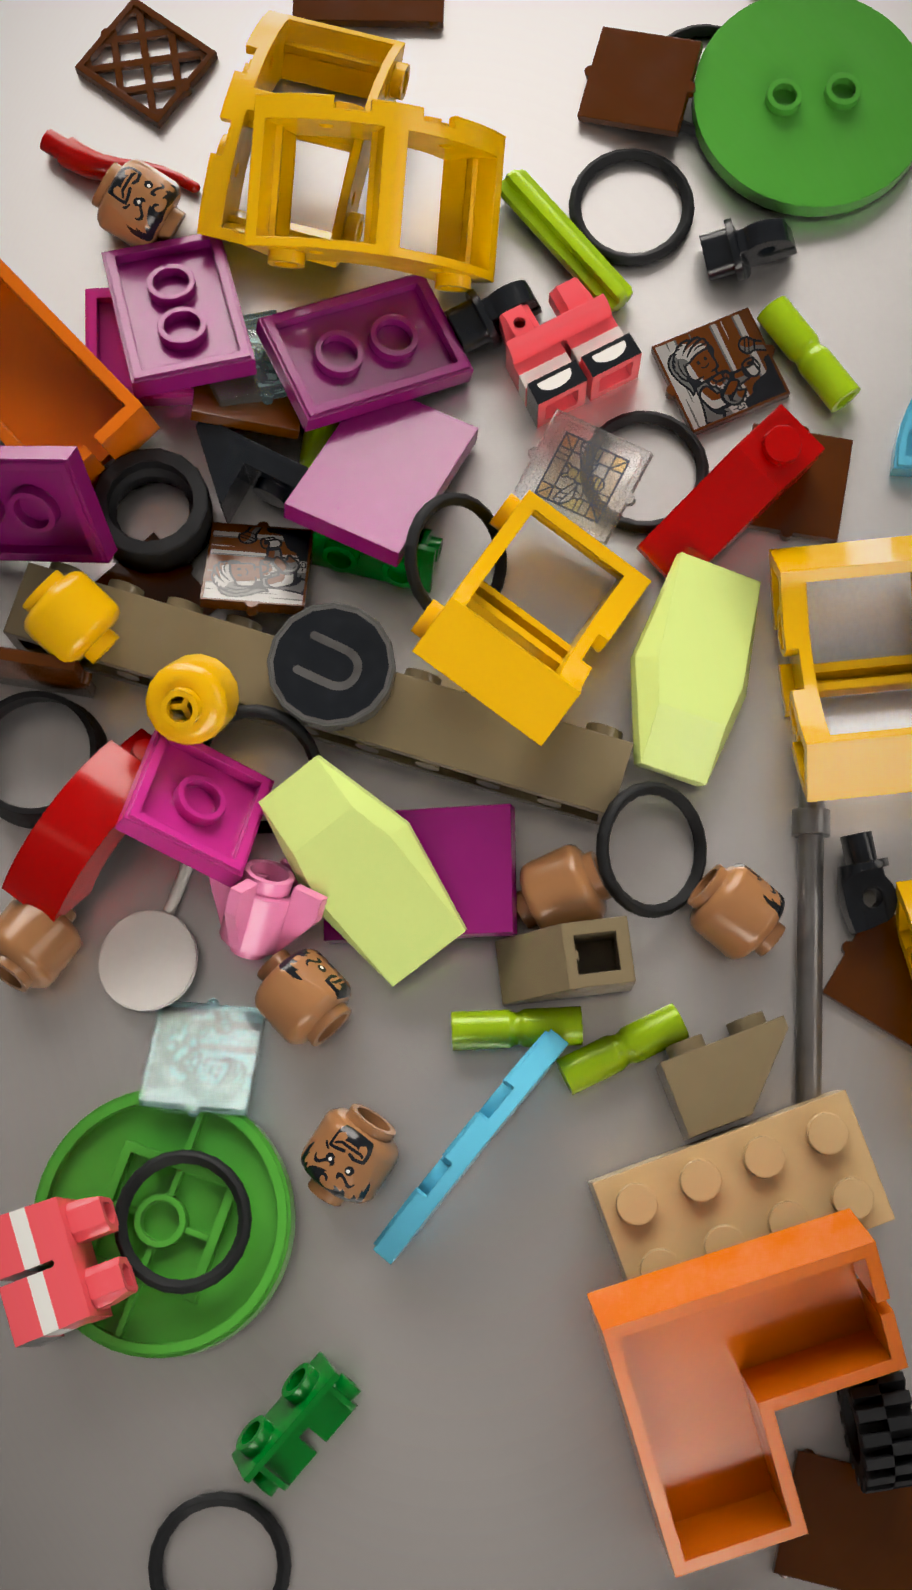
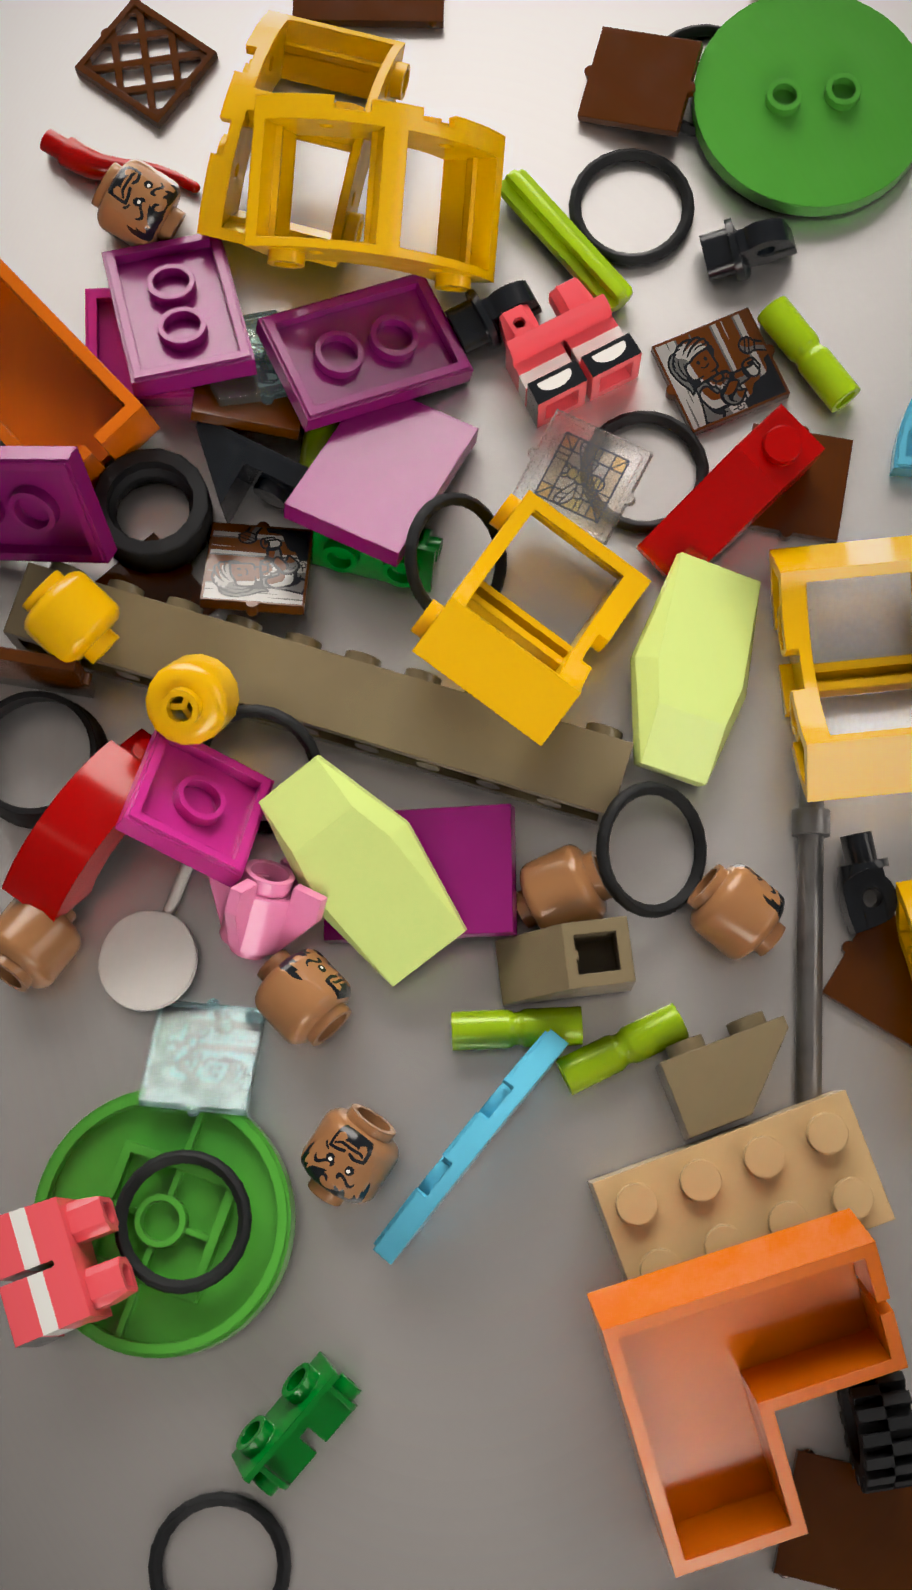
(331, 666): black tile -> none

